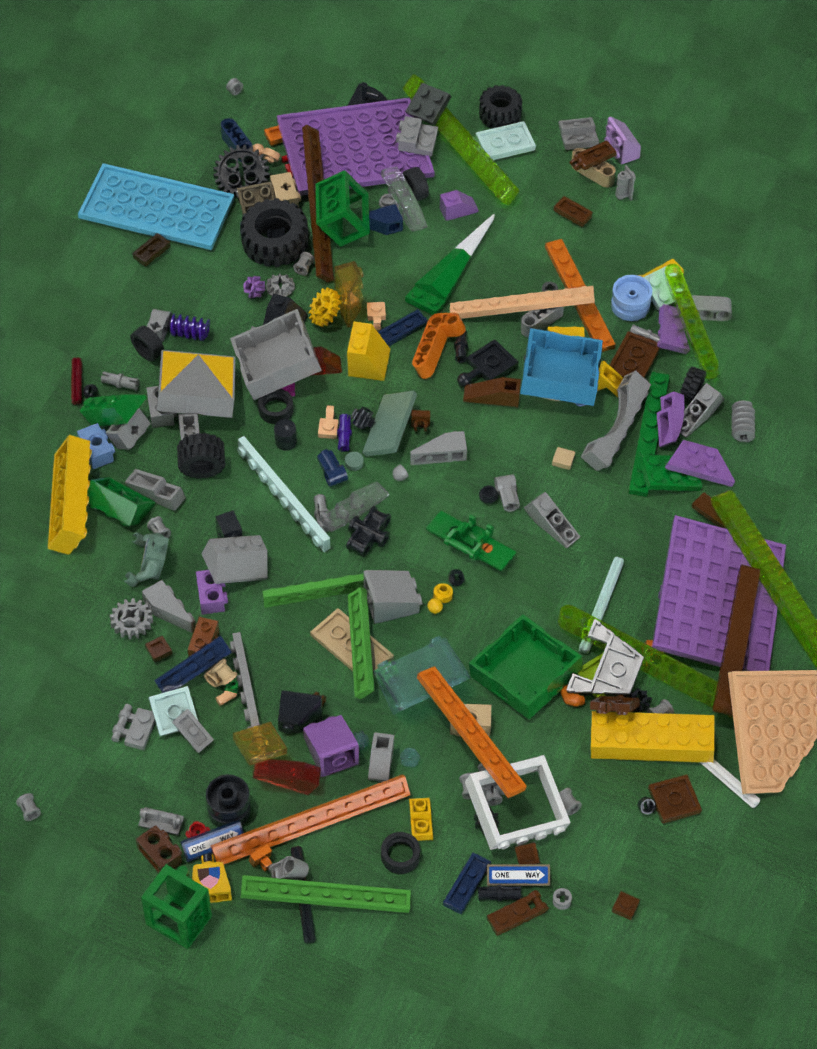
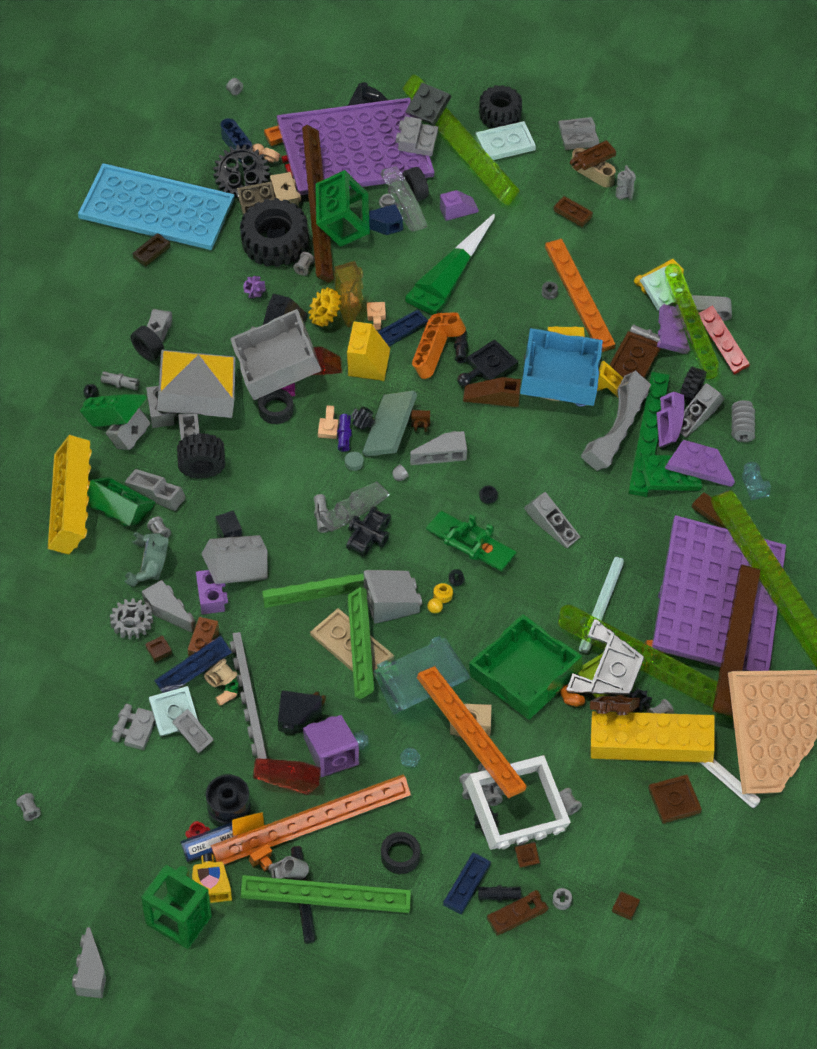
(76, 381): dark red axle -> none
(91, 973): none -> light grey slope
(104, 451): medium blue brick -> none
(156, 852): reddish brown brick -> none
(168, 821): light grey hinge -> none
(189, 328): dark purple piece -> none
(247, 823): none -> light orange sticker
(259, 743): clear yellow plate -> none
(285, 434): black piece -> none
(285, 496): light aqua plate -> none
(287, 285): light grey gear -> none
(333, 471): dark blue piece -> none
(381, 757): light grey slope -> none
(421, 819): yellow slope -> none
(507, 489): light grey piece -> none
(518, 874): tile -> none
(524, 302): light nougat plate -> none
(540, 319): light grey beam -> none
(563, 458): tan tile -> none
(622, 141): lavender slope -> none
(631, 297): light blue wheel -> none
(650, 804): black hinge -> none
(723, 340): none -> plate
(754, 483): none -> clear light blue leg

